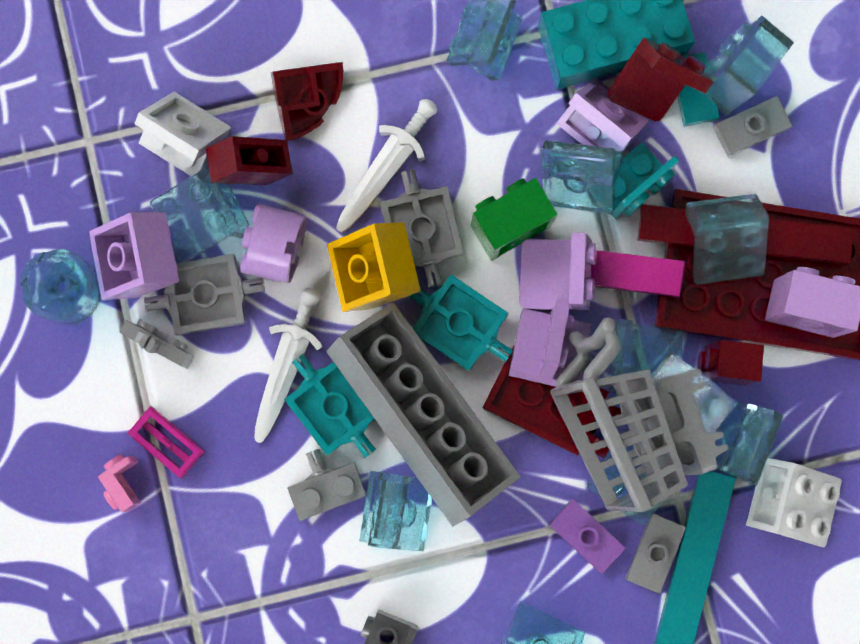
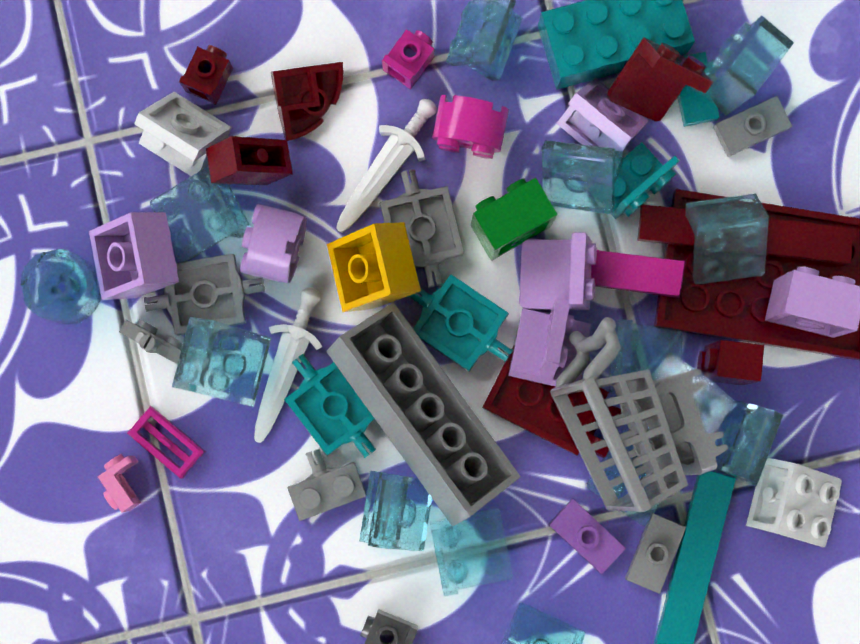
(210, 84): none -> dark red brick
(221, 361): none -> clear light blue brick
(409, 69): none -> dark pink brick
(470, 125): none -> dark pink brick
(471, 551): none -> clear light blue bracket

